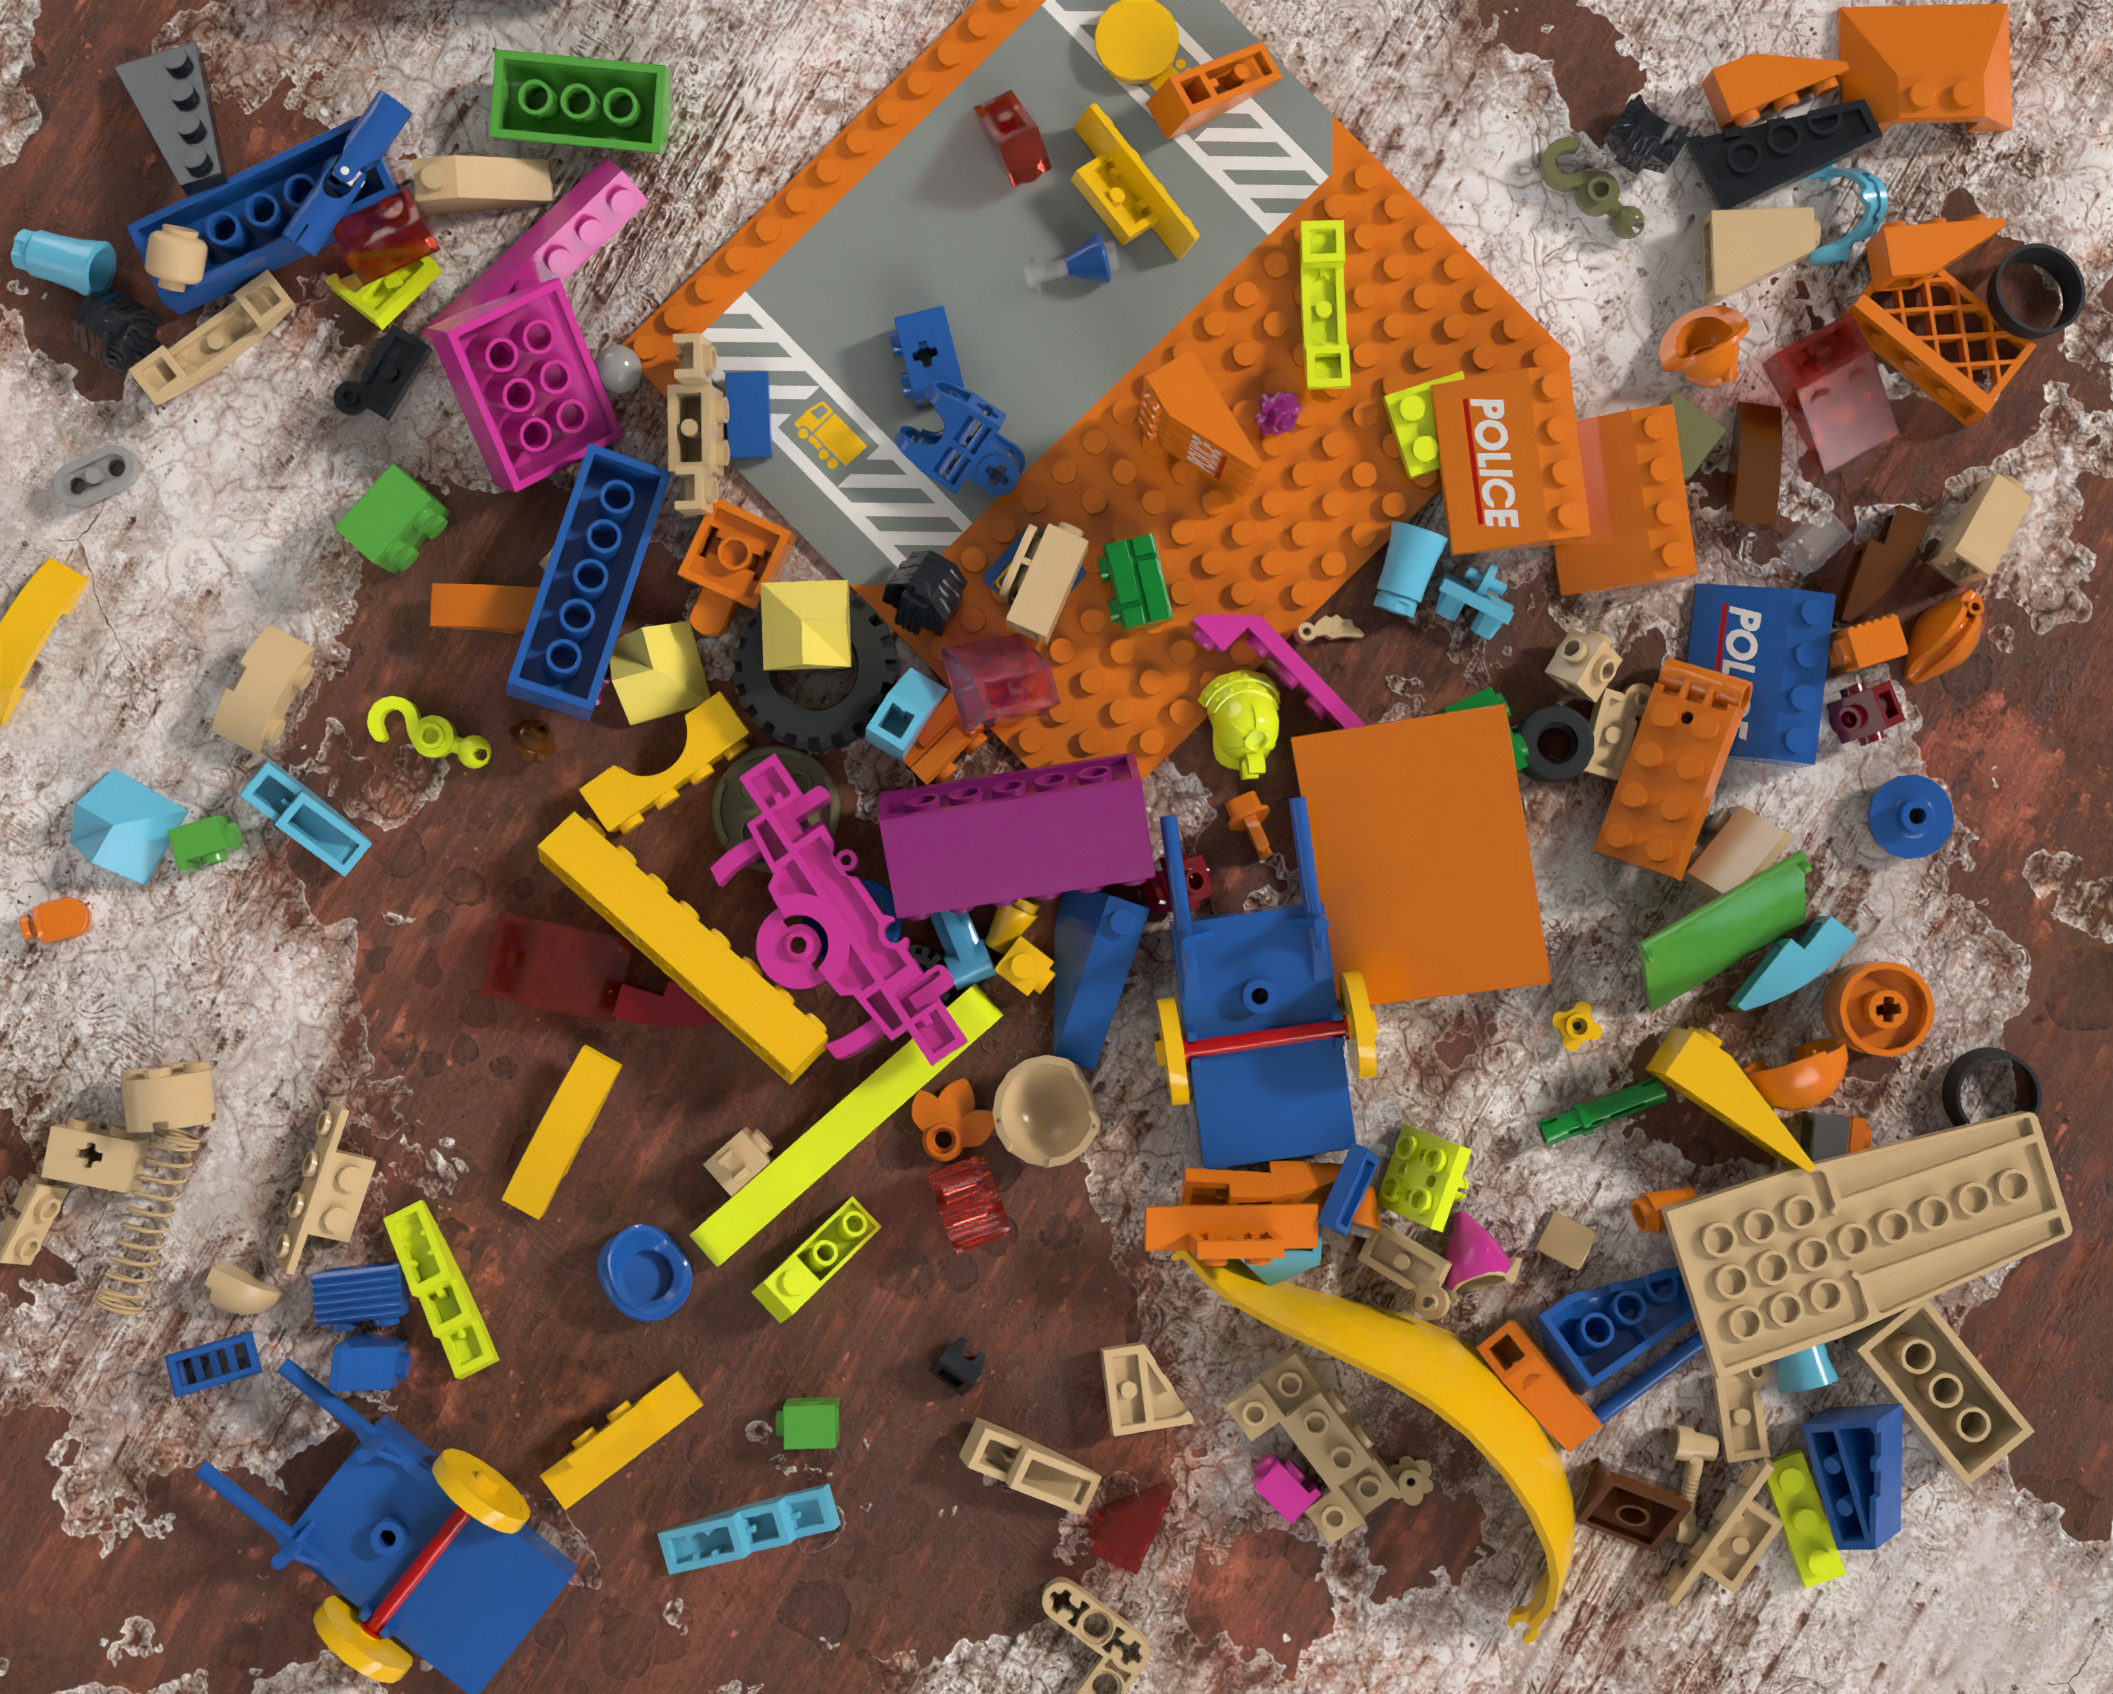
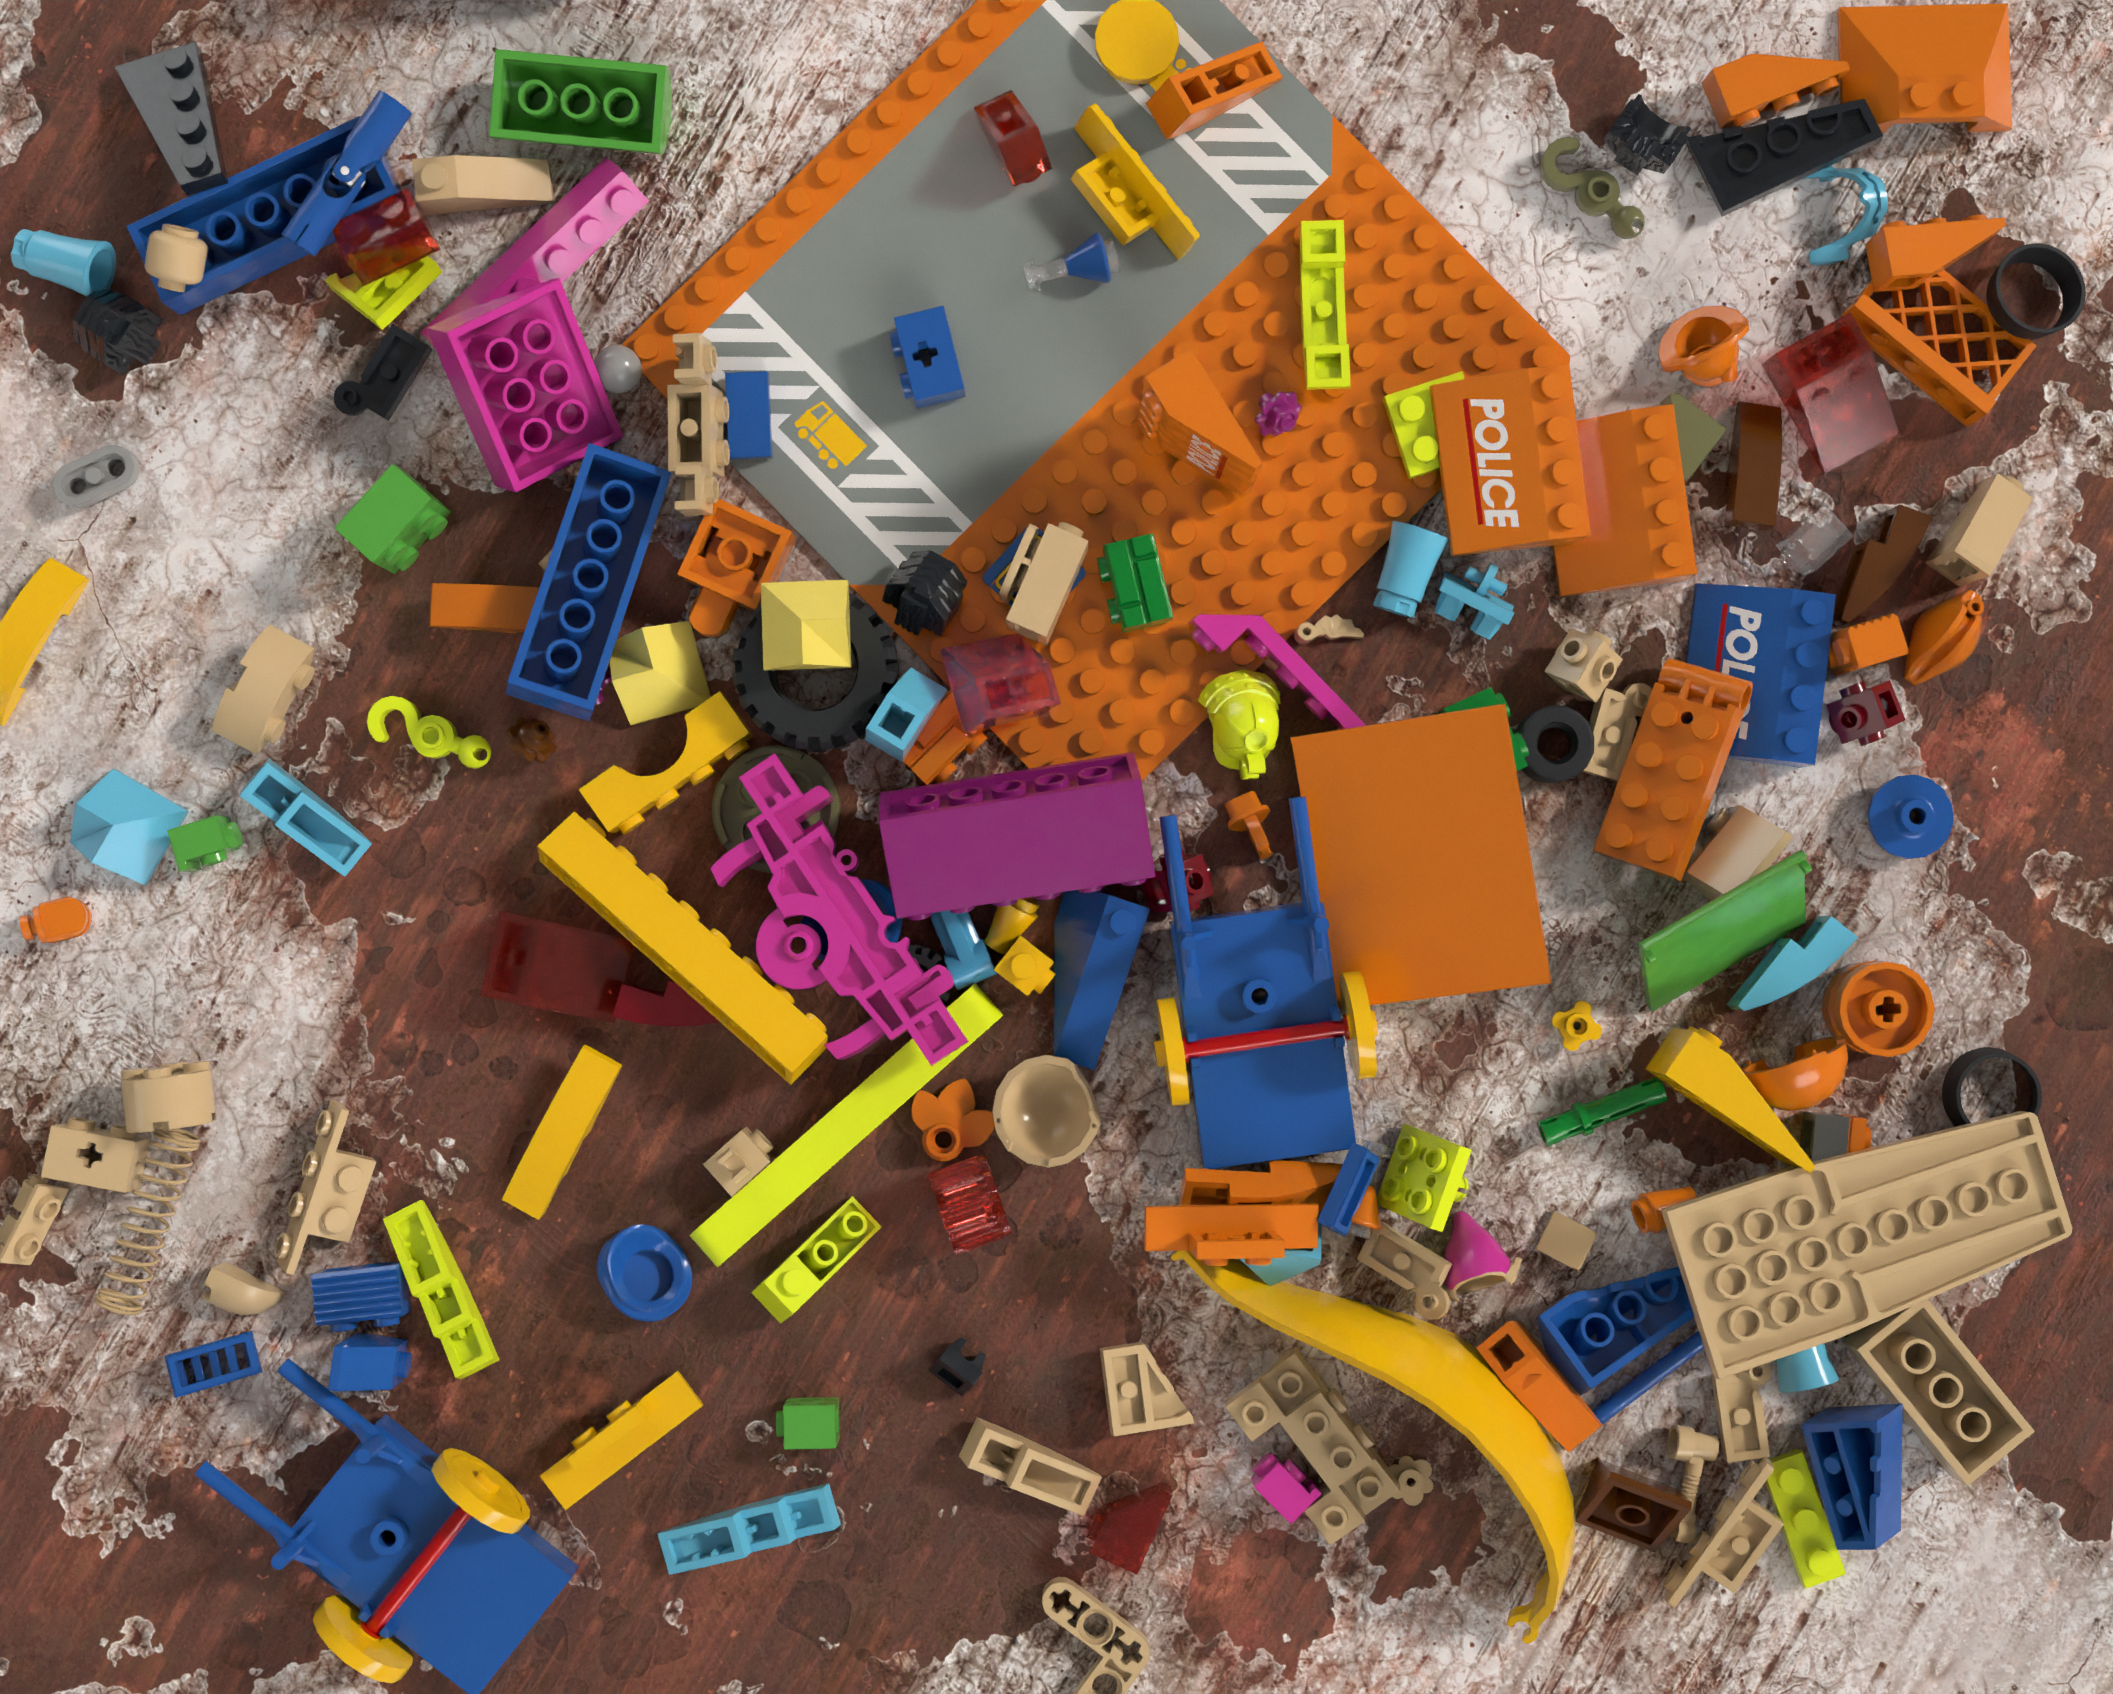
(216, 342): tan slope -> none
(984, 449): blue piece -> none
(1753, 245): tan slope -> none

